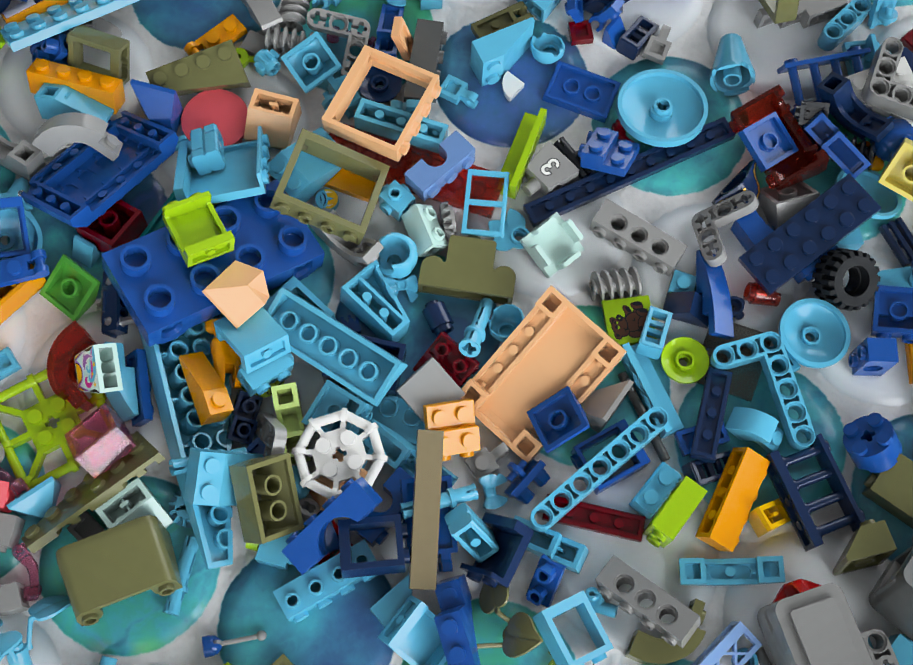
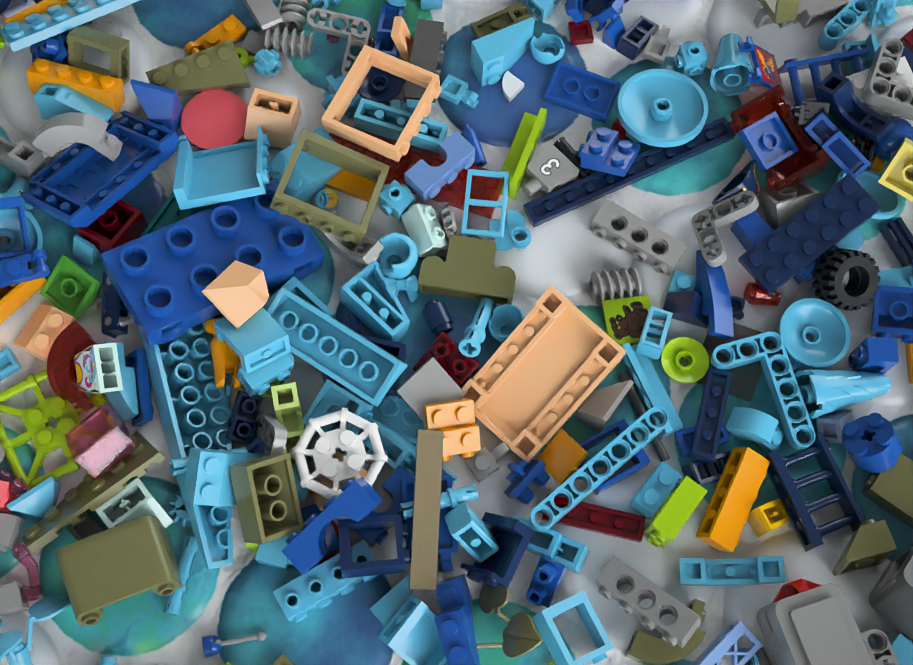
(43, 330): none -> light nougat slope
(197, 229): lime panel -> none
(206, 149): medium azure brick -> none
(206, 388): light orange slope -> none
(308, 508): light grey bush -> none
(311, 62): medium azure slope -> none
(471, 136): none -> blue cylinder
(489, 482): medium azure piece -> none
(553, 244): light aqua panel -> none
(558, 419): blue slope -> none
(562, 456): none -> light orange piece
(599, 604): medium azure arm -> none
(691, 58): none -> medium azure brick
(764, 65): none -> blue flag
(832, 425): none -> sand blue panel
(837, 389): none -> medium azure cone

